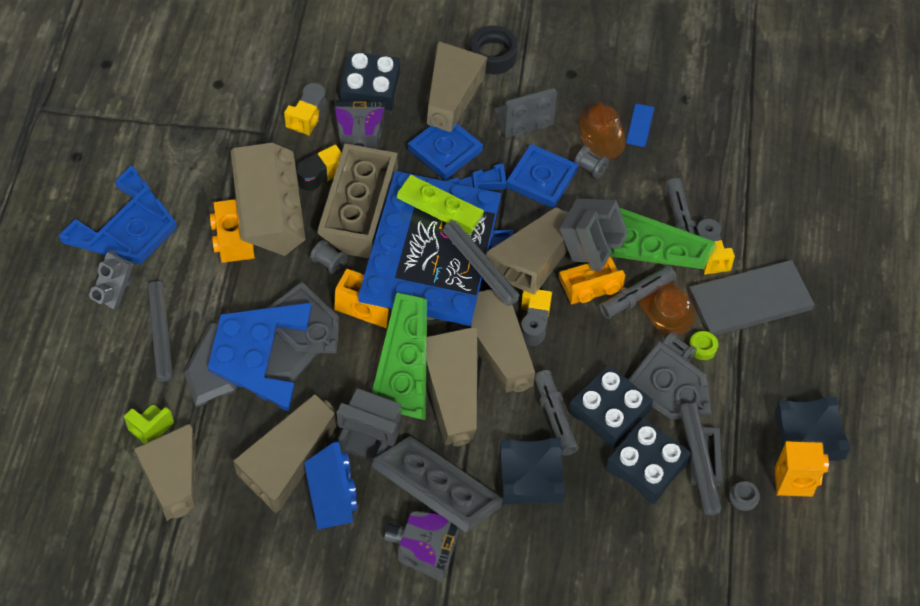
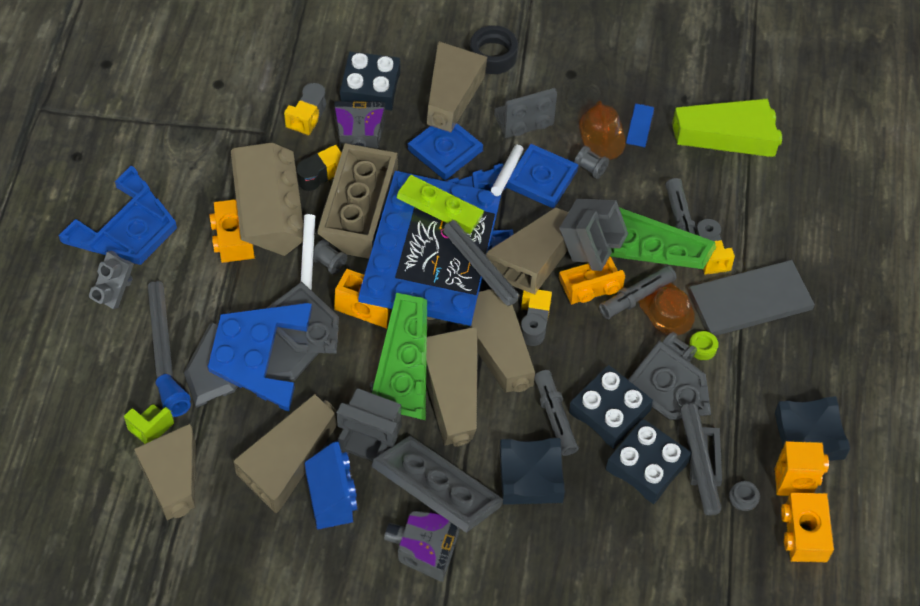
(173, 395): none -> blue cone
(307, 250): none -> white bar
(507, 170): none -> white bar
(729, 126): none -> lime slope
(813, 511): none -> light orange brick

